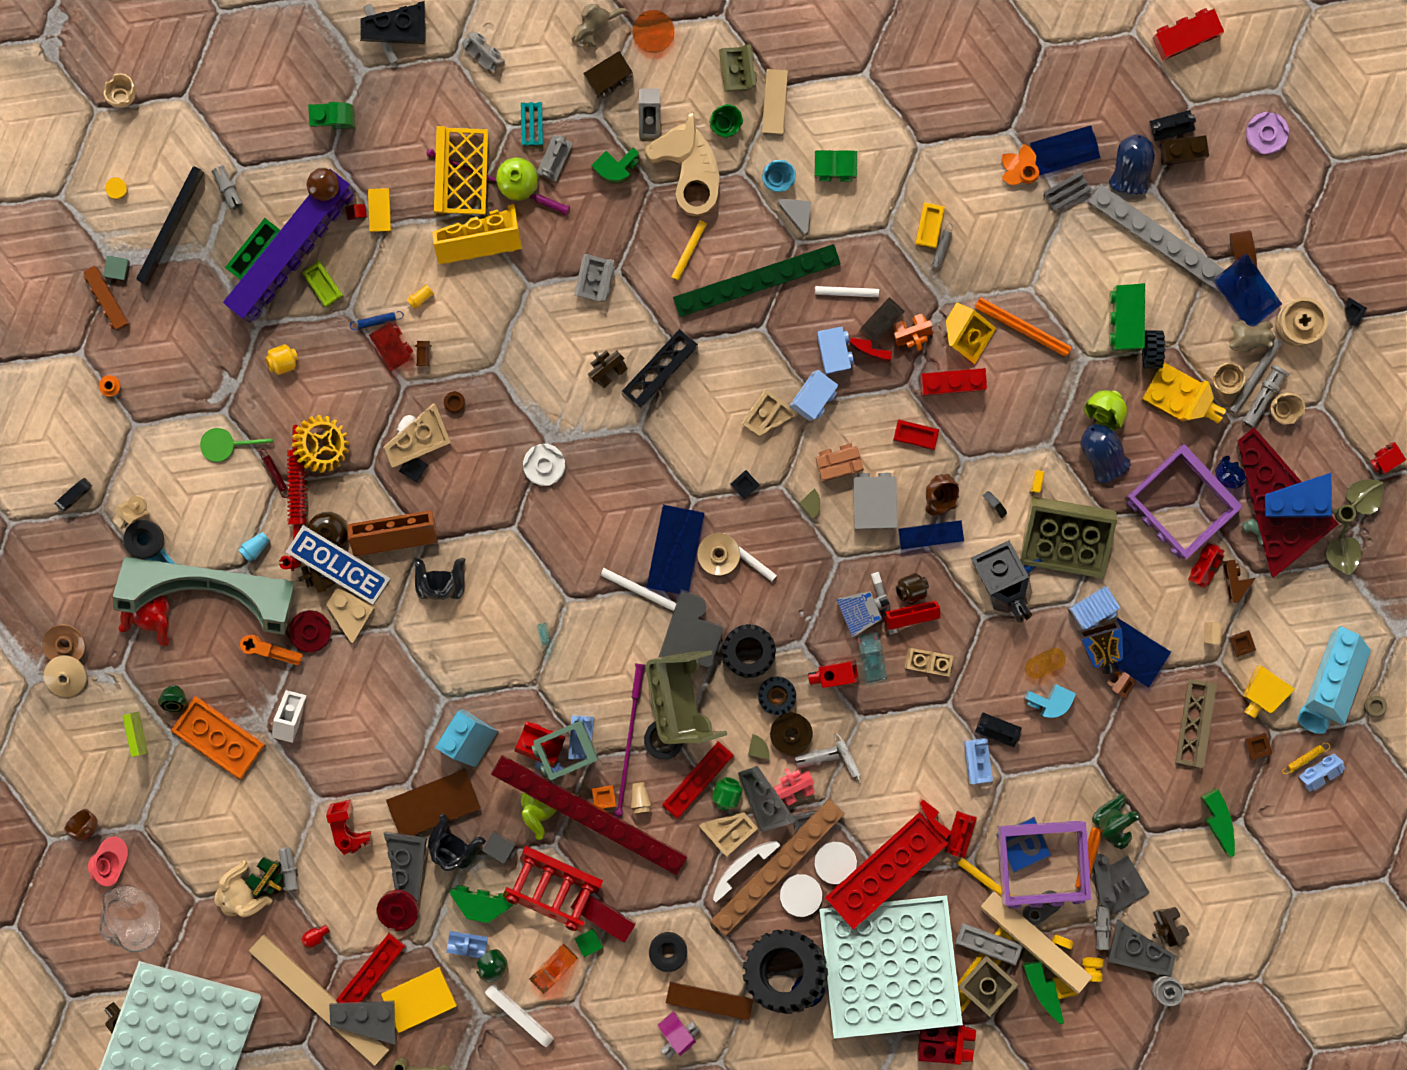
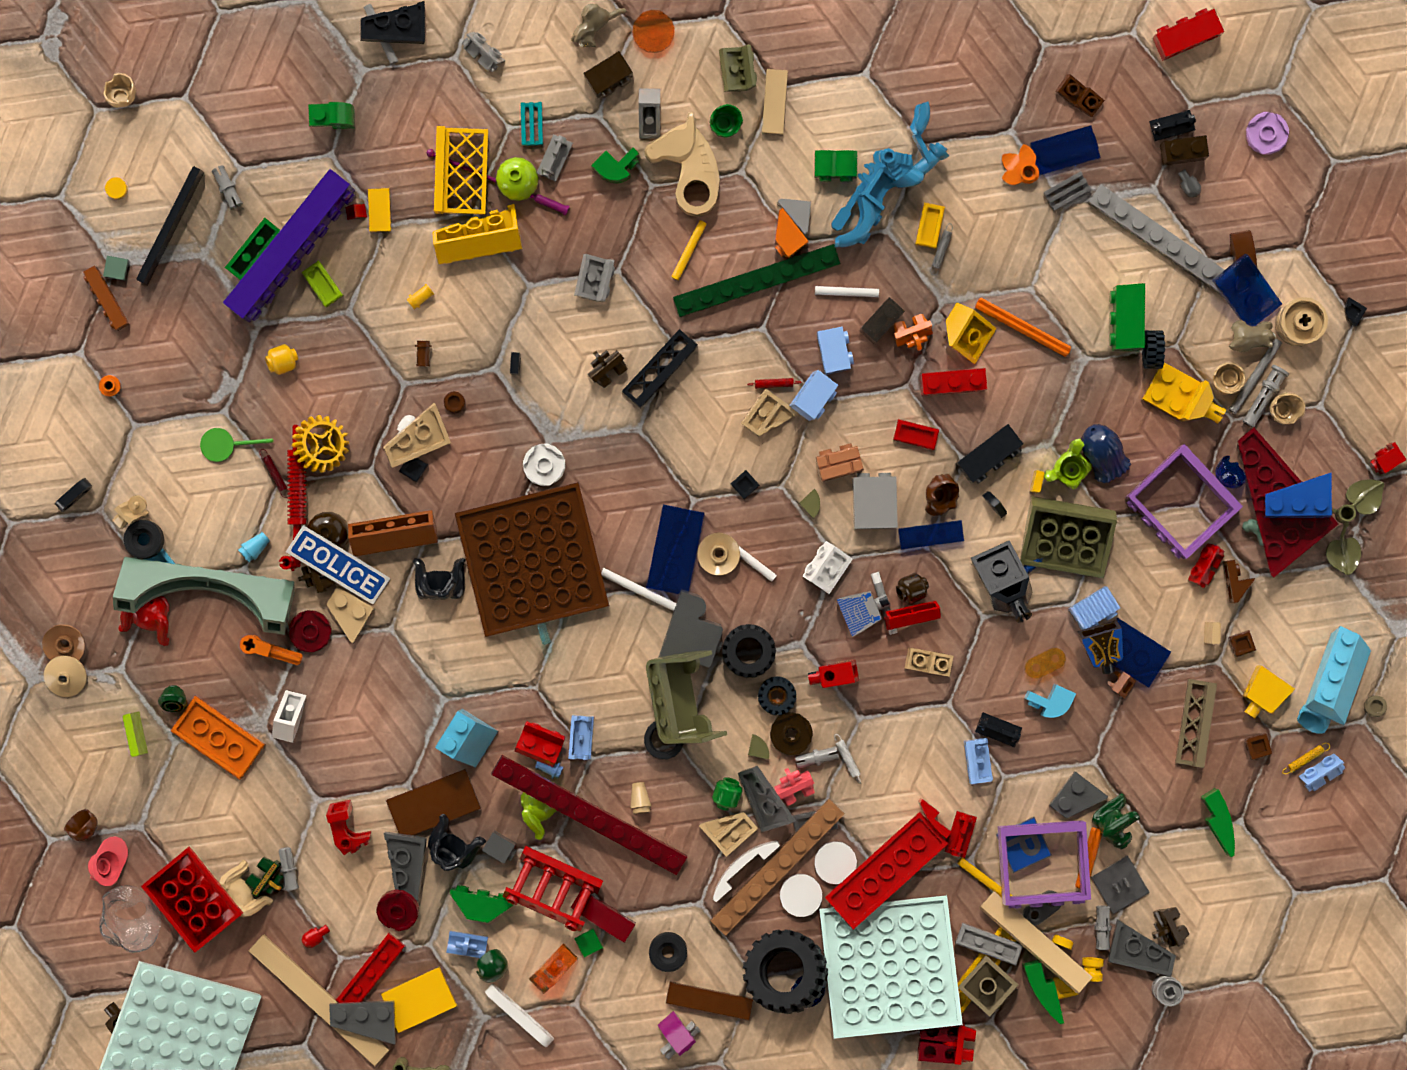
(192, 899): none -> red slope
(322, 184): reddish brown hair -> none
(376, 320): blue piece -> none
(391, 346): clear red bracket -> none
(515, 363): none -> black tile
(532, 559): none -> reddish brown plate
(584, 740): sand green window -> none
(604, 796): orange plate -> none
(635, 696): magenta piece -> none
(697, 779): red tile -> none
(774, 383): none -> red piece
(779, 175): medium azure hair -> none
(788, 236): none -> orange slope
(827, 567): none -> white bracket
(864, 347): red slope -> none
(872, 657): clear light blue slope -> none
(889, 171): none -> dark azure piece
(990, 454): none -> black brick
(1068, 460): none -> lime hair
(1076, 796): none -> dark grey wing
(1079, 96): none -> reddish brown slope
(1104, 881): dark grey piece -> none
(1107, 409): lime cylinder -> none
(1133, 165): dark blue piece -> none
(1190, 184): none -> dark grey cylinder

